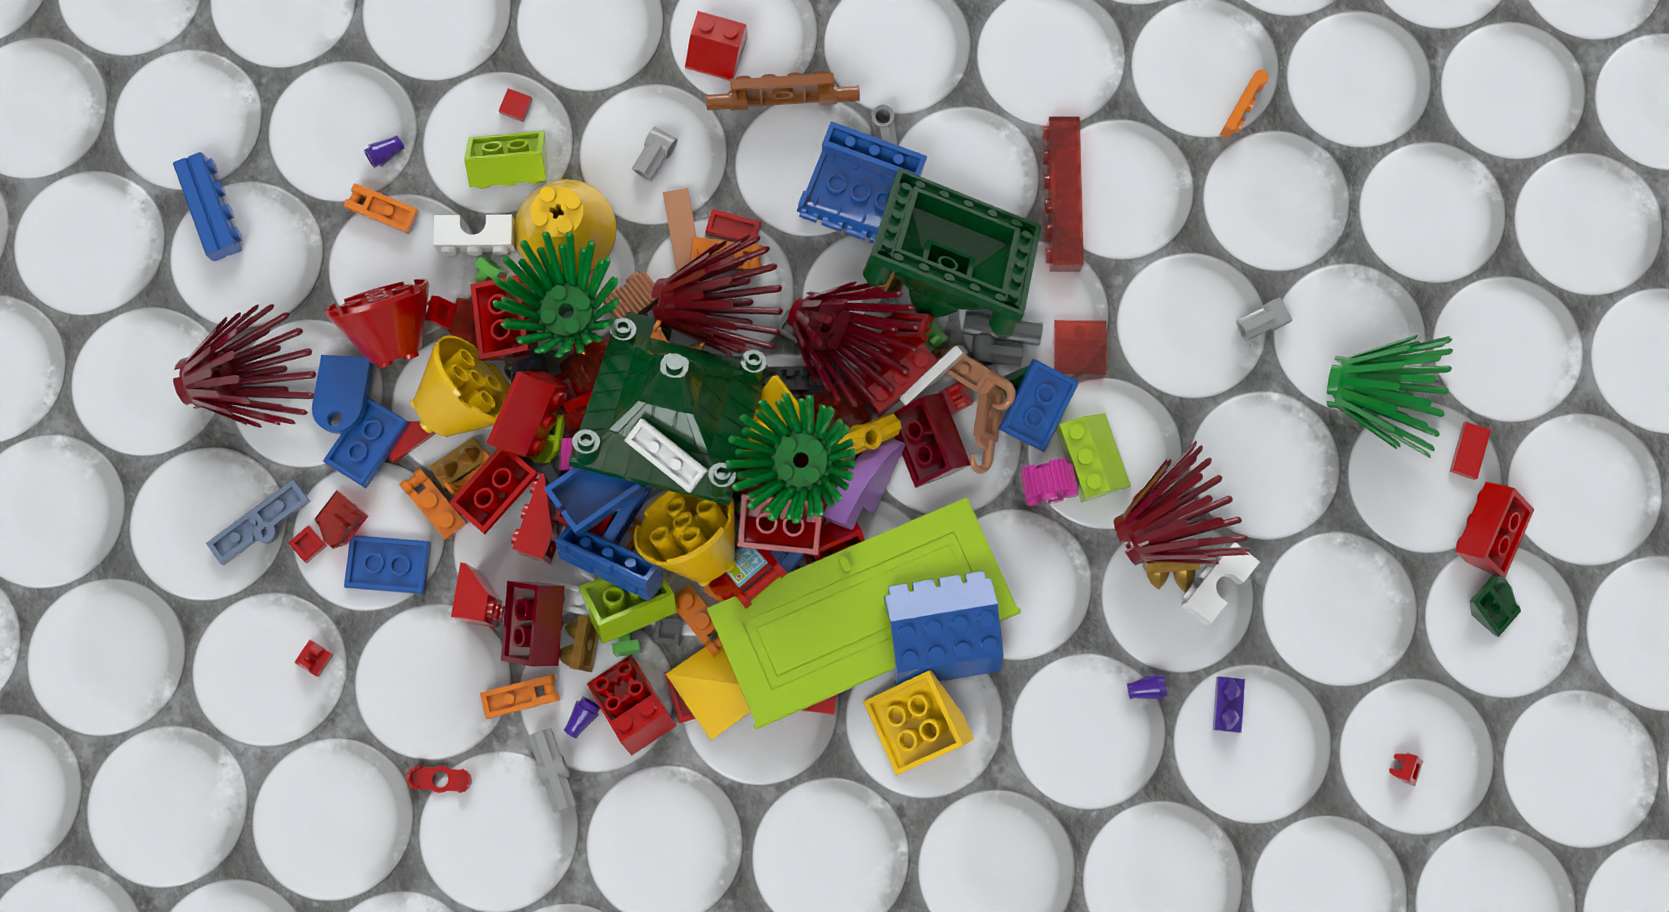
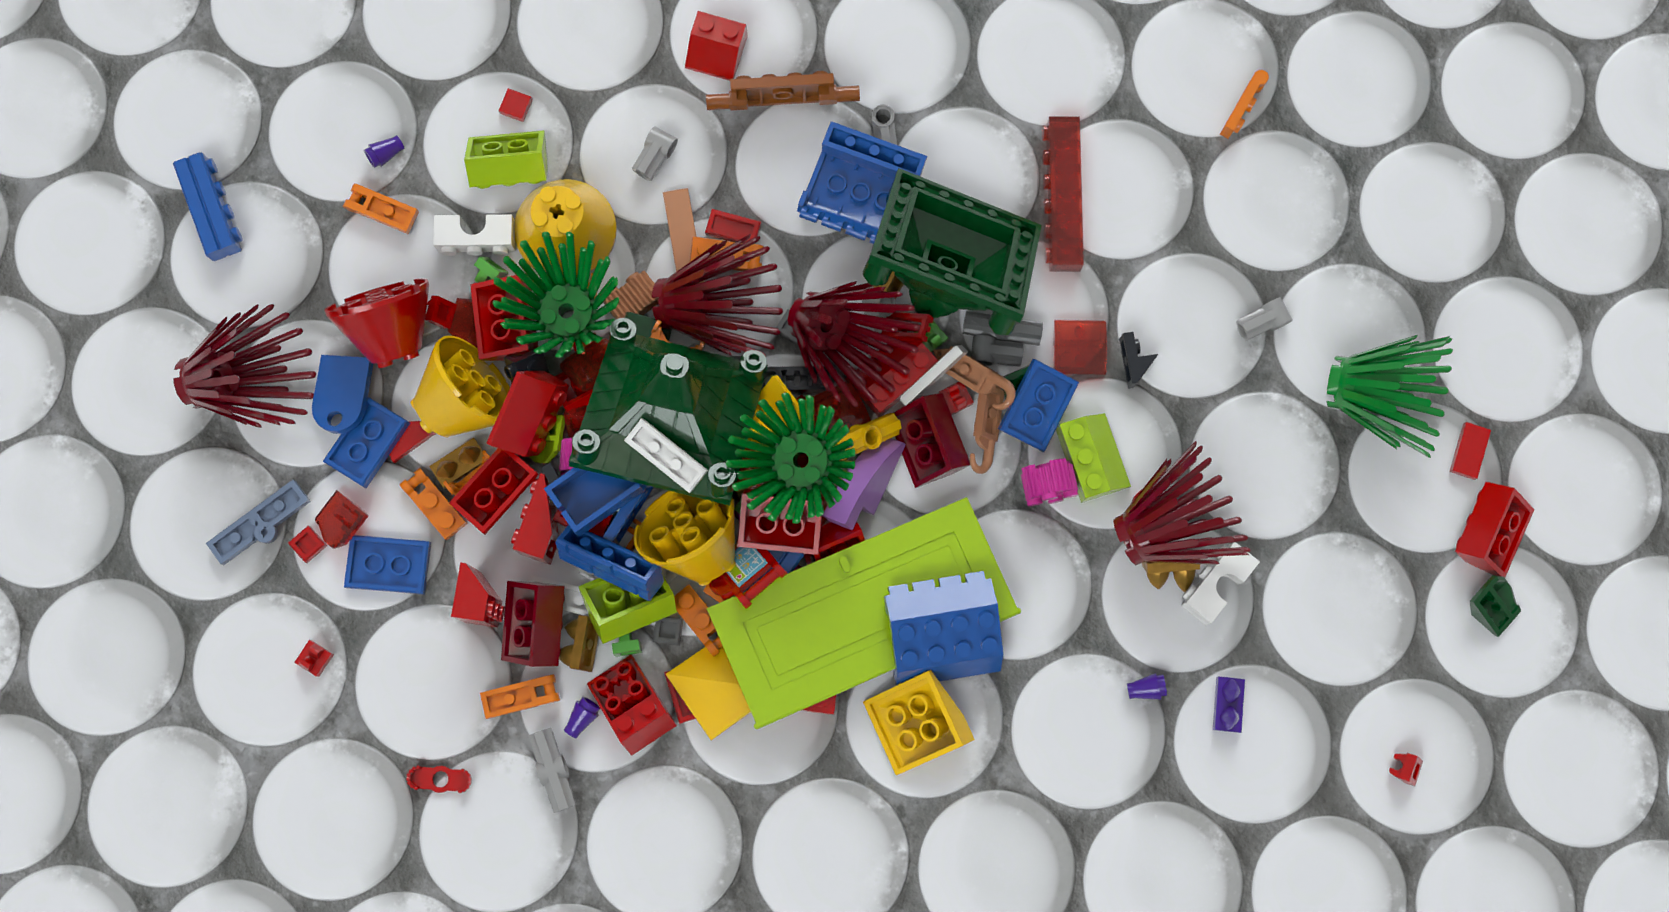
(1134, 366): none -> black slope

